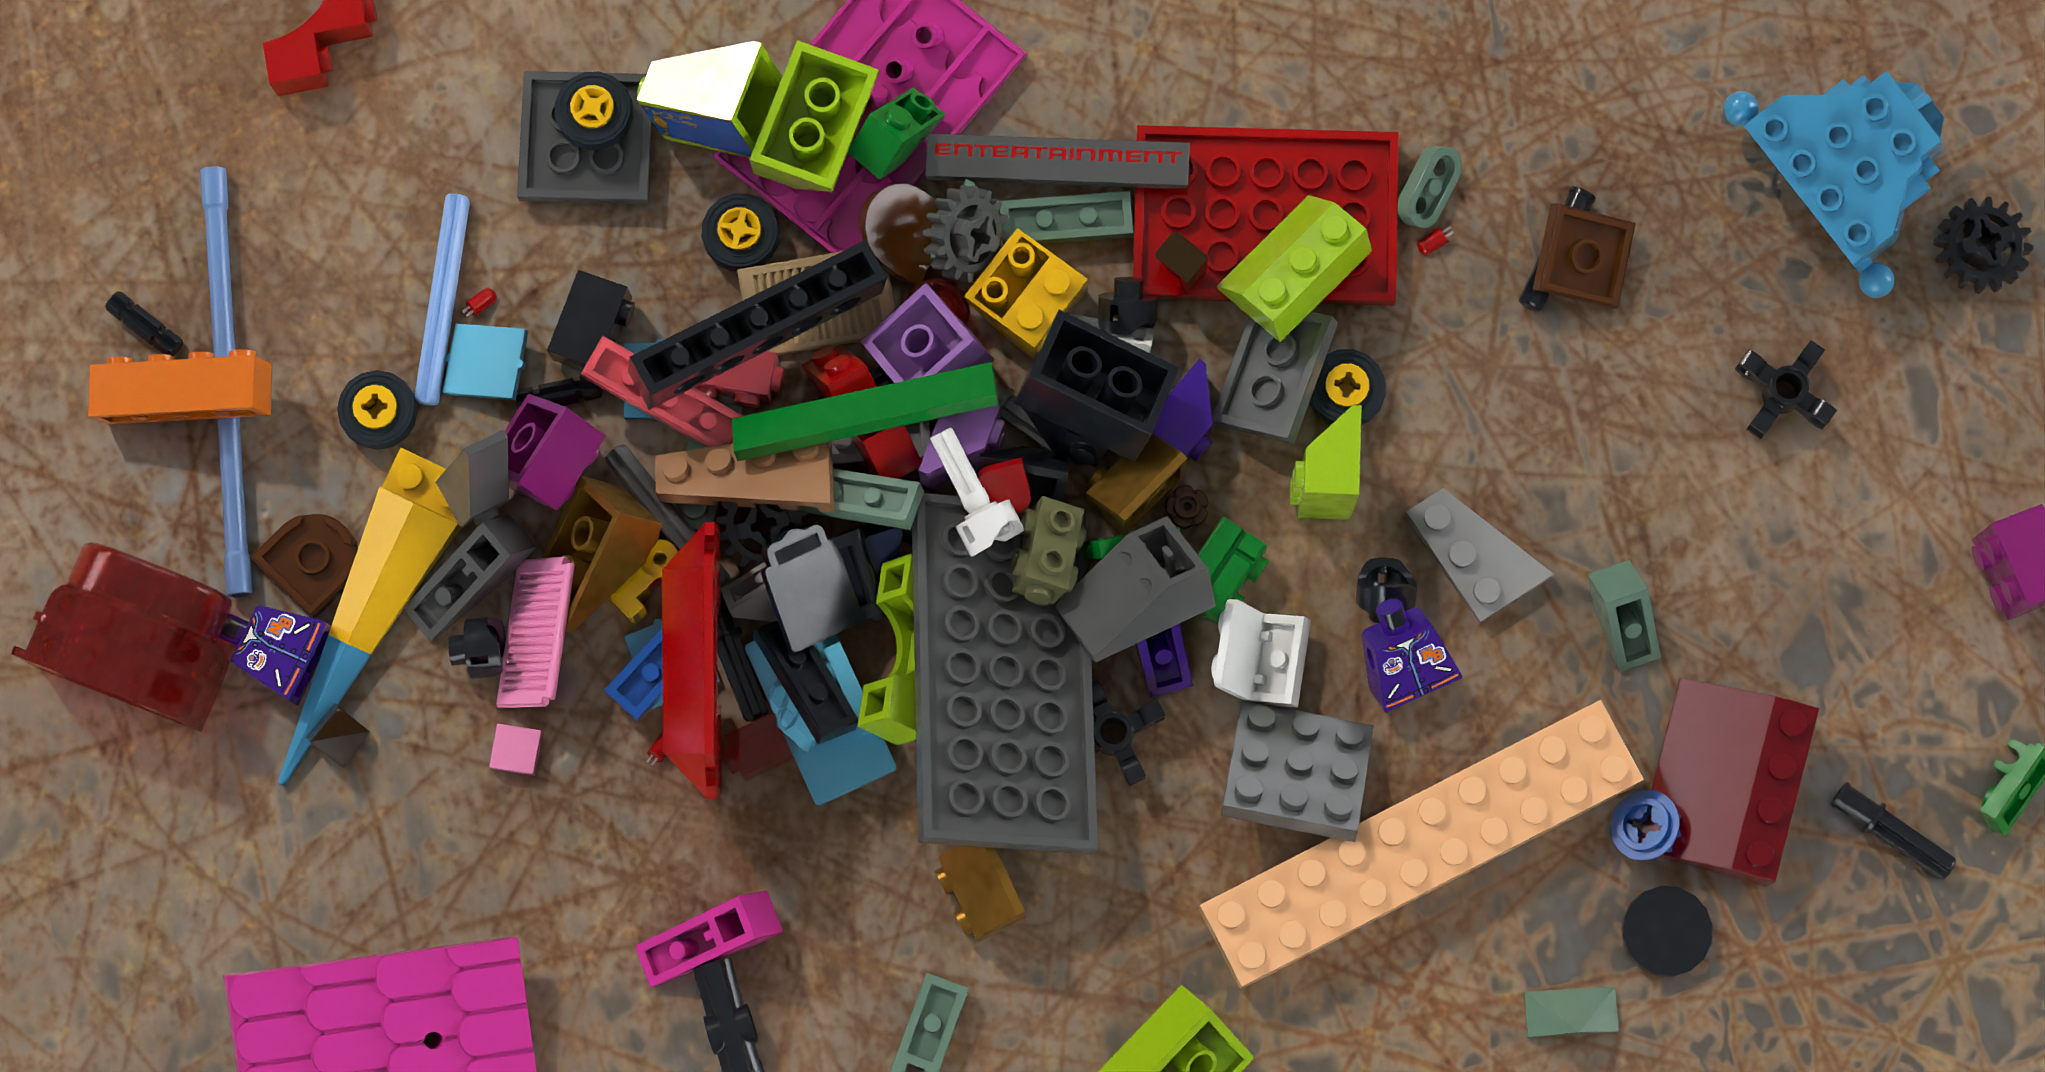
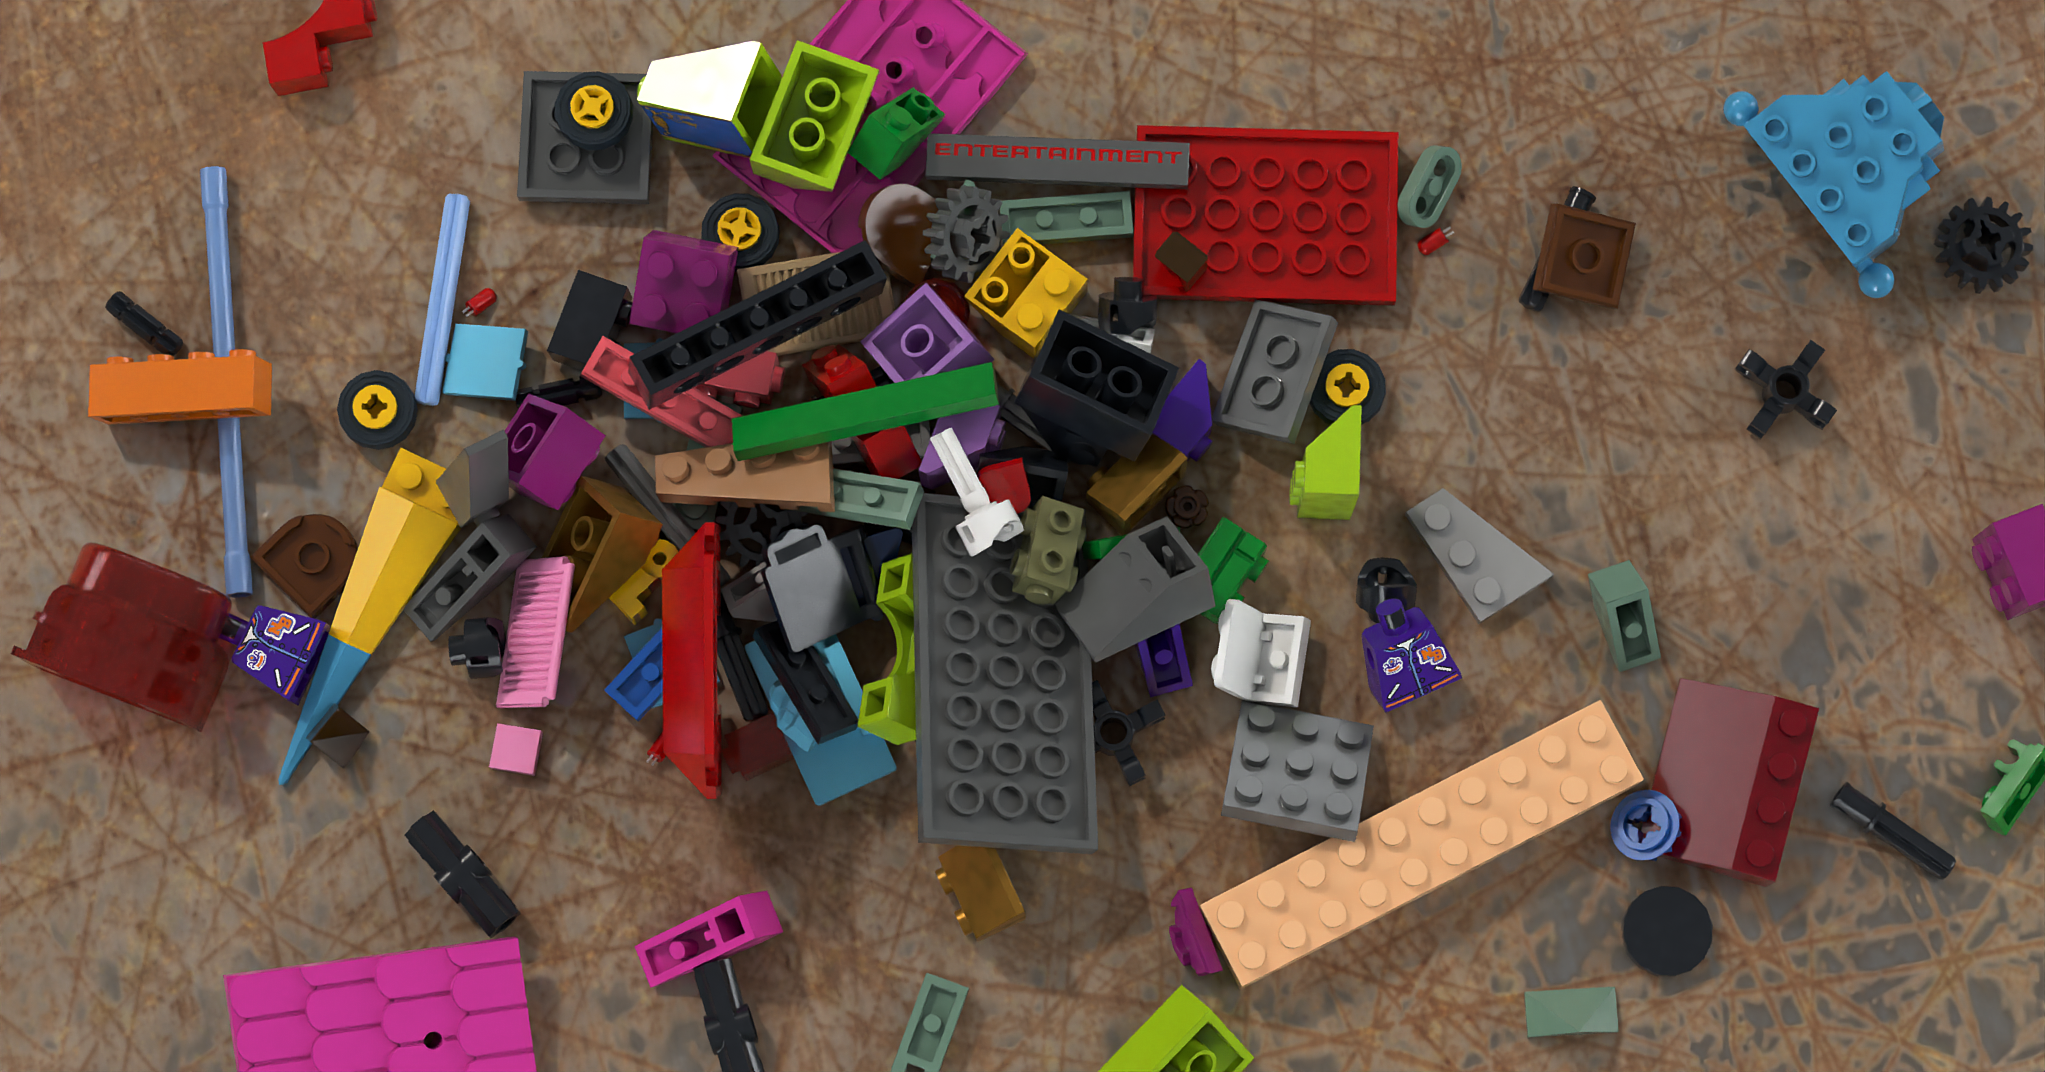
(462, 874): none -> black piece
(681, 281): none -> magenta brick
(1192, 936): none -> magenta plate
(1297, 265): lime slope -> none

